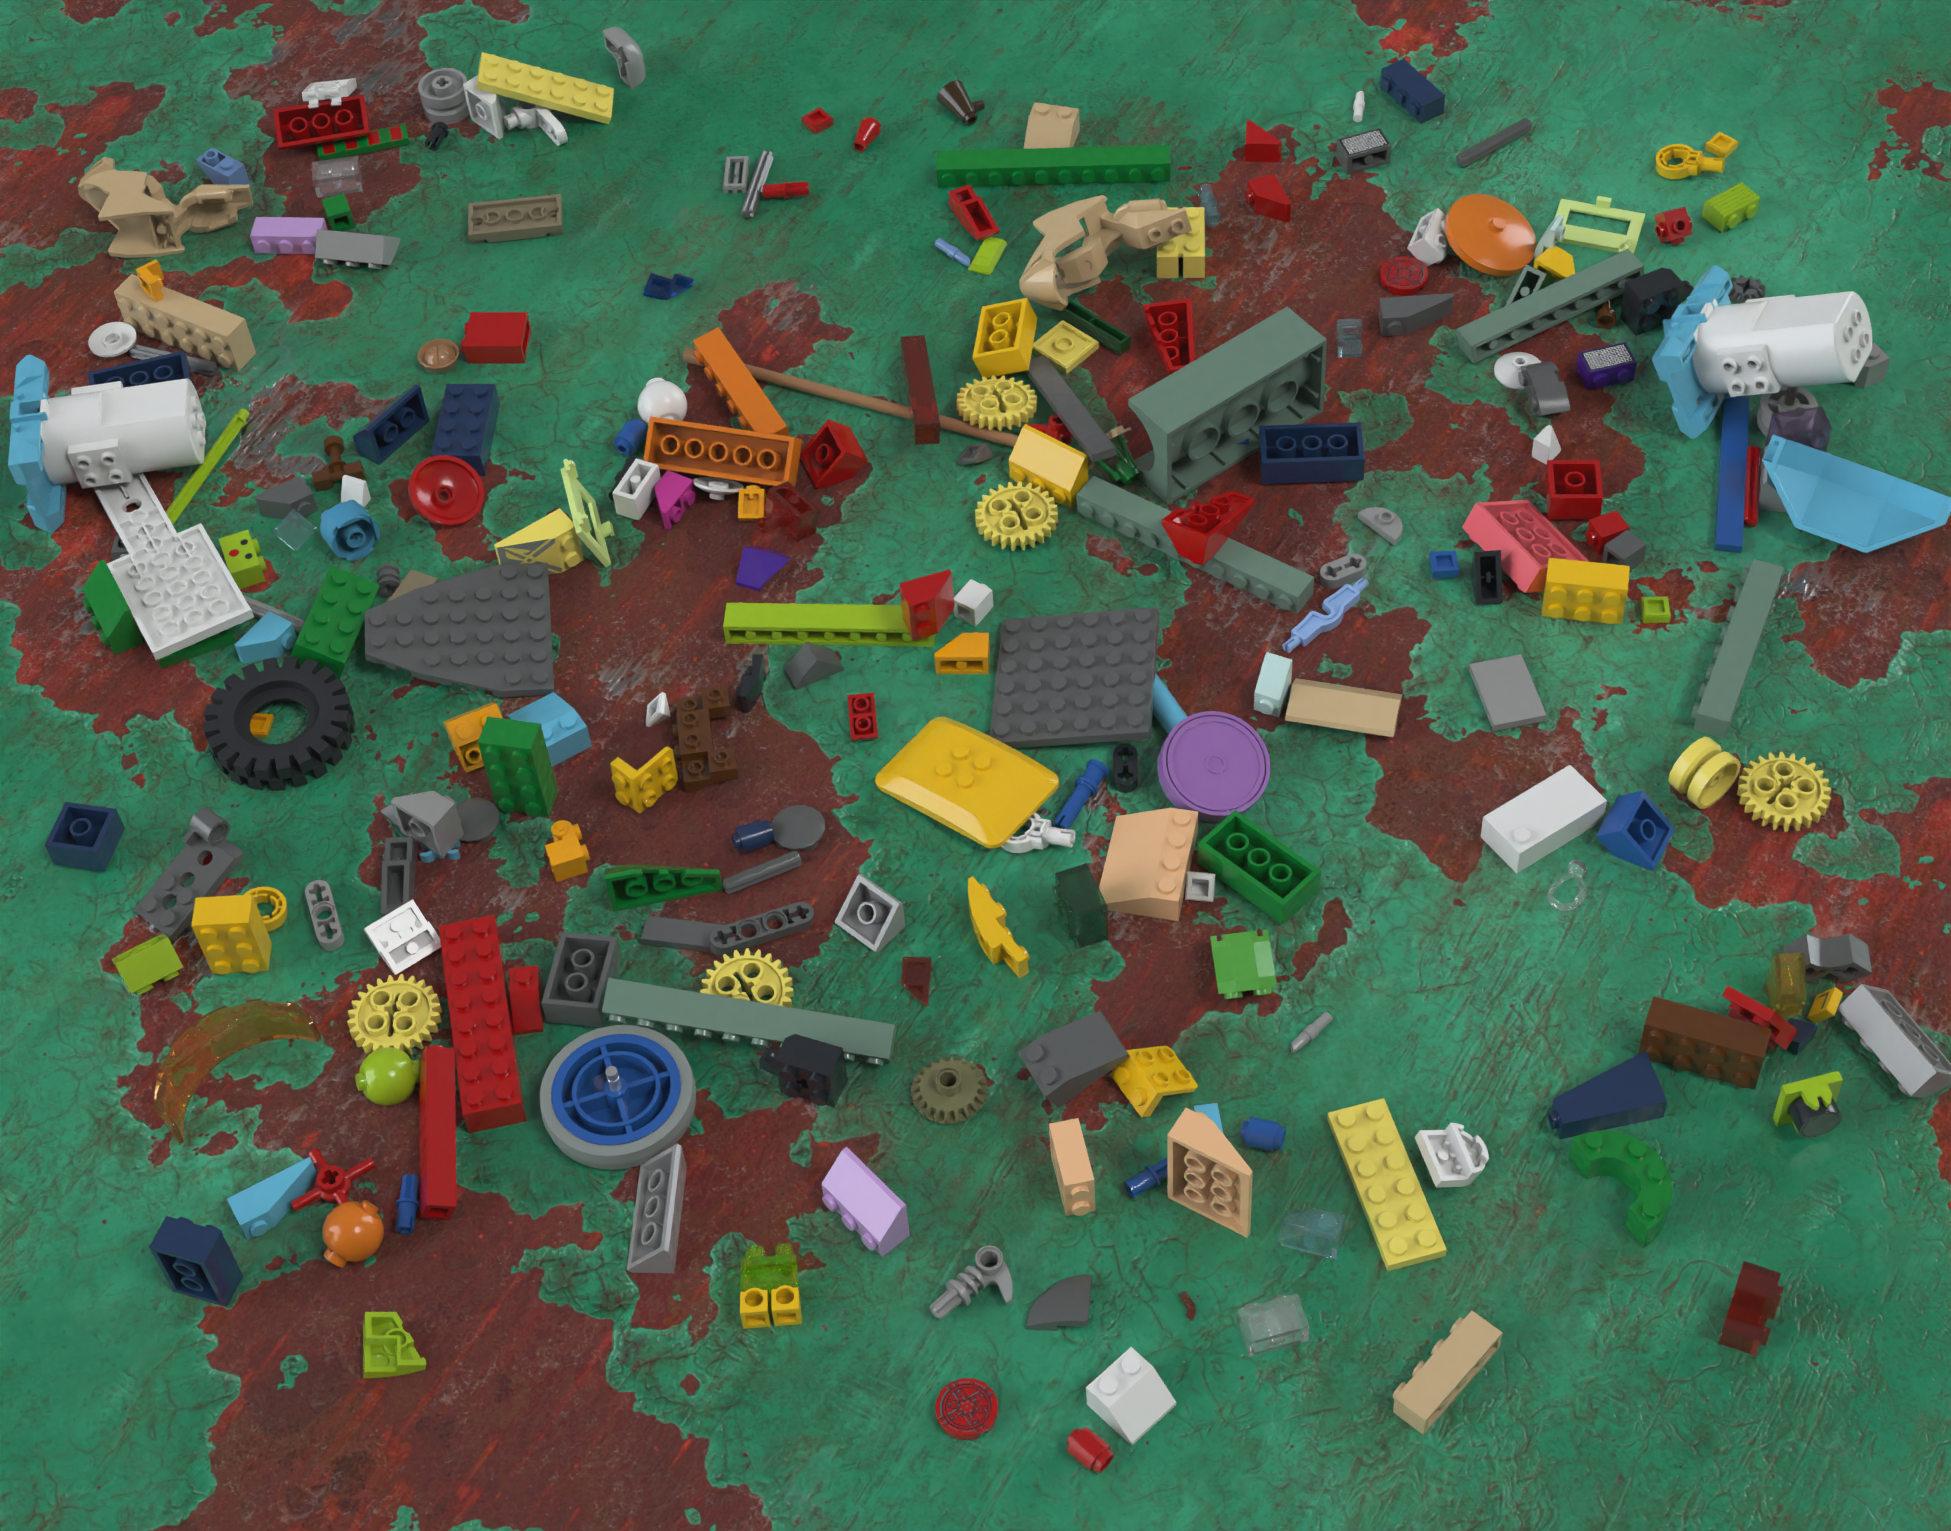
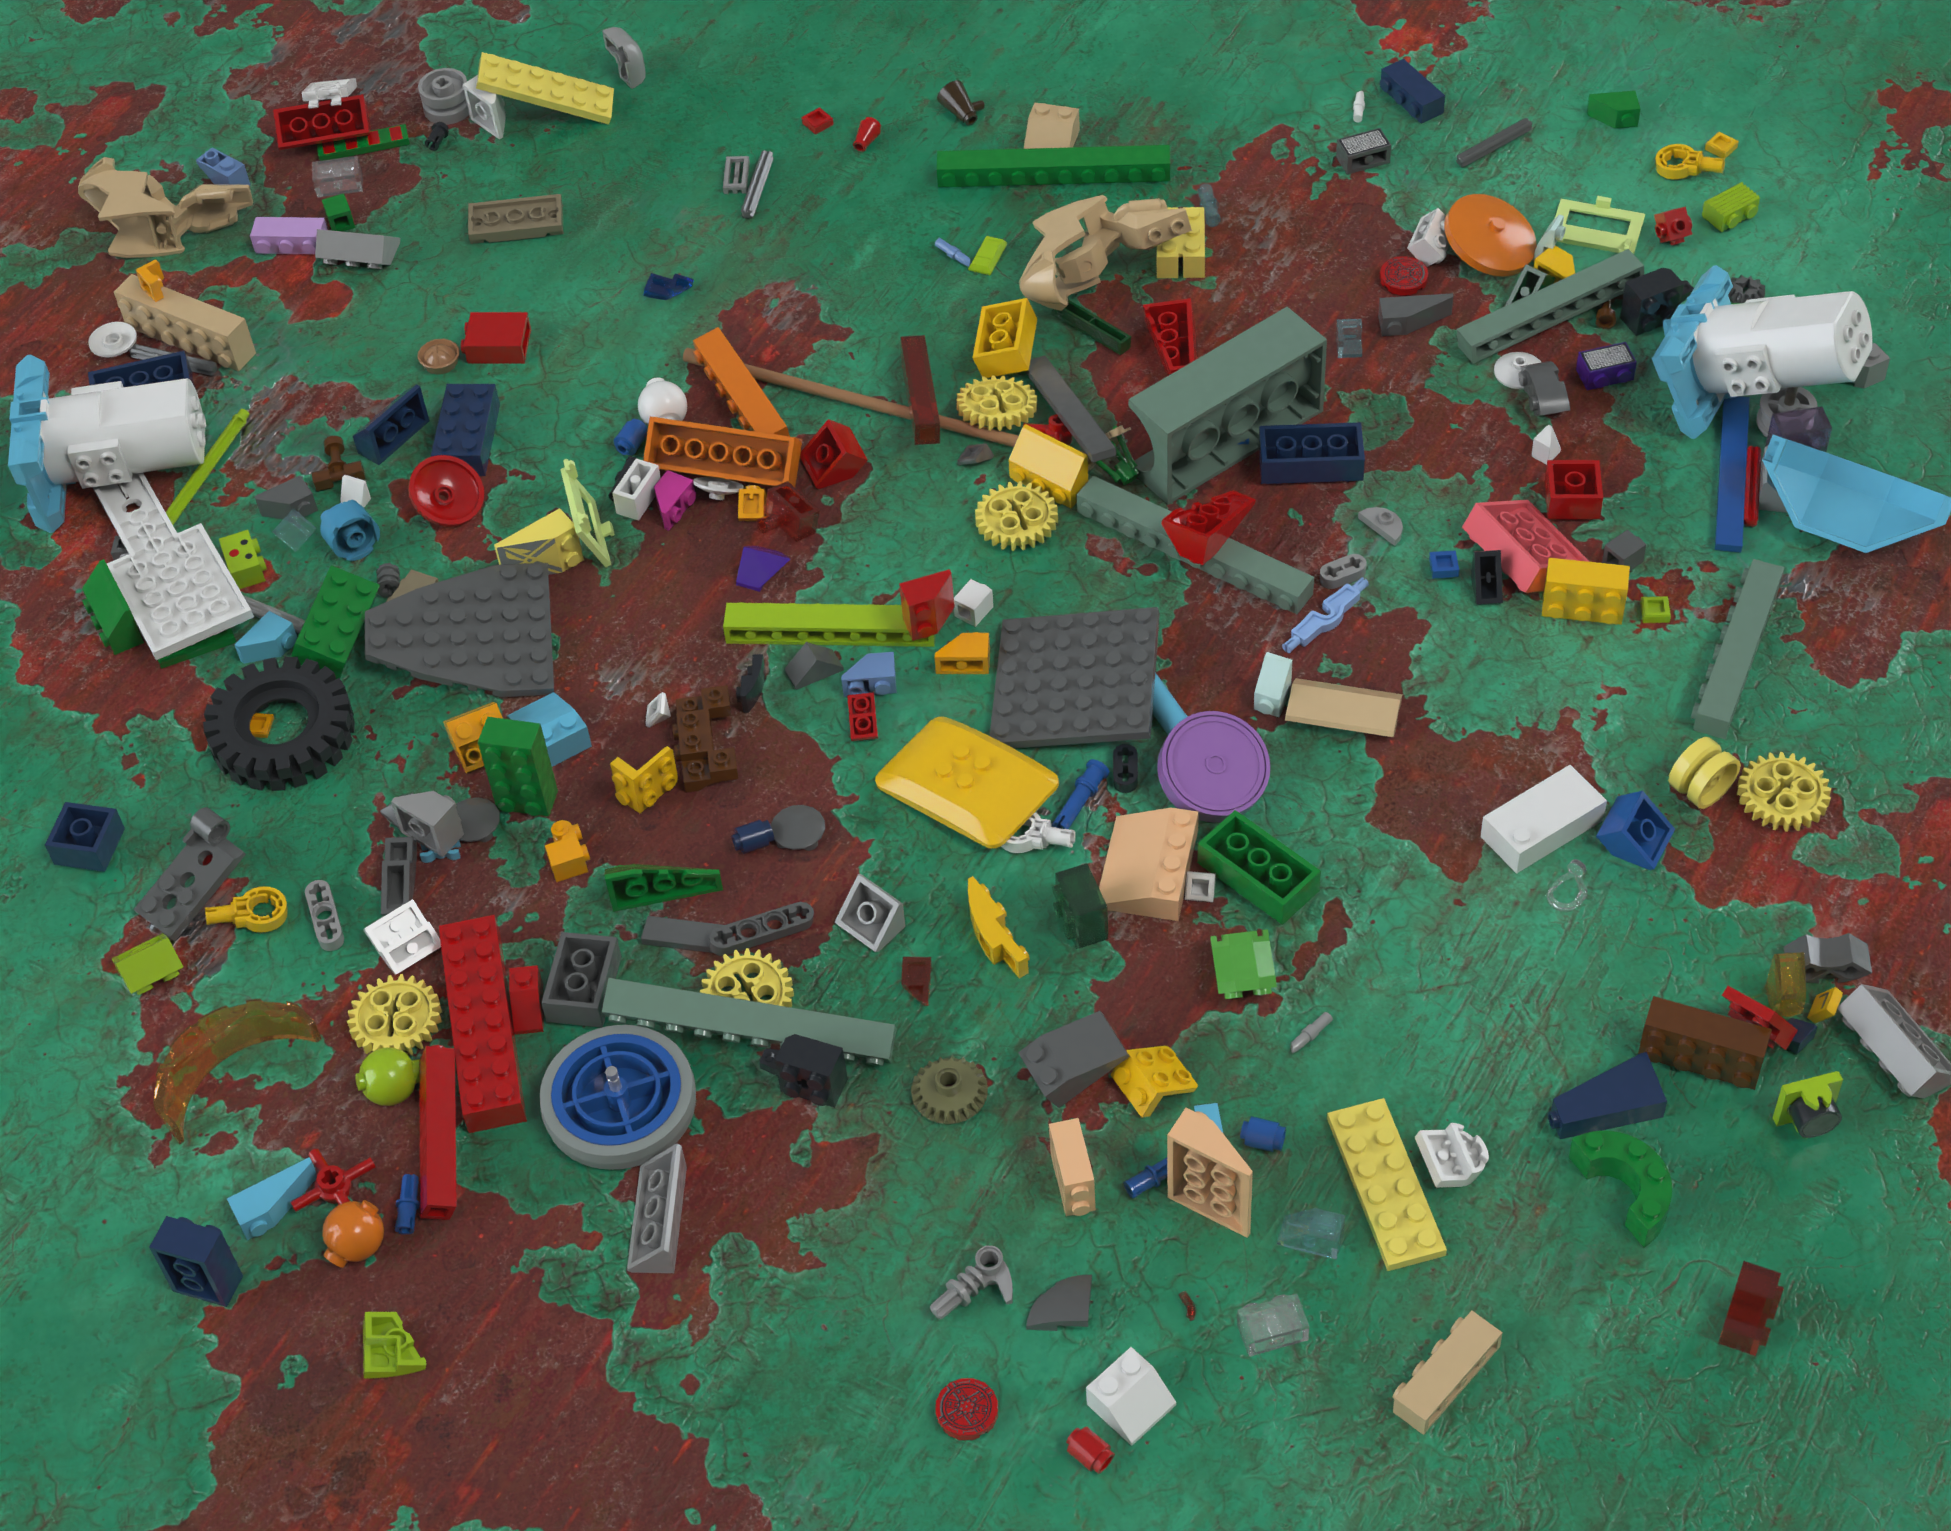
(231, 934): yellow brick -> none
(532, 116): white piece -> none
(761, 872): dark grey axle -> none
(773, 1276): hips -> none
(786, 189): red axle -> none
(865, 1203): lavender slope -> none
(871, 674): none -> medium blue slope
(972, 213): red slope -> none
(1065, 346): light yellow tile -> none
(1261, 145): red slope -> none
(1268, 198): red slope -> none
(1507, 692): light grey tile -> none
(1604, 529): red brick -> none
(1615, 108): none -> green slope

